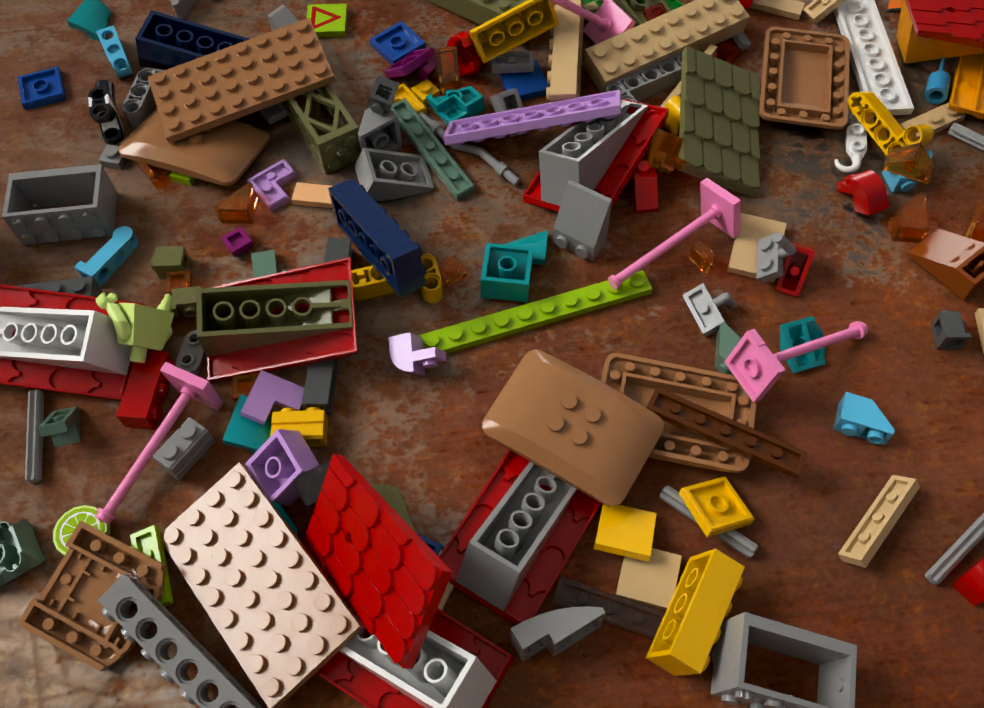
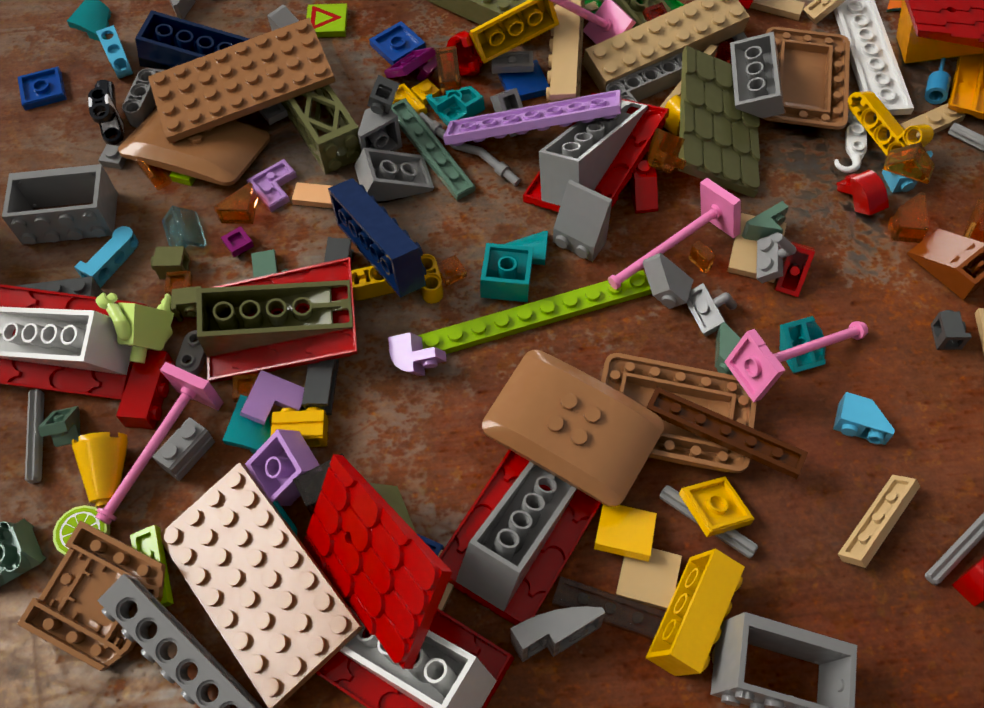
(100, 464): none -> yellow cone
(183, 228): none -> clear light blue panel
(667, 281): none -> light grey slope
(757, 76): none -> light grey slope
(766, 223): none -> sand green slope

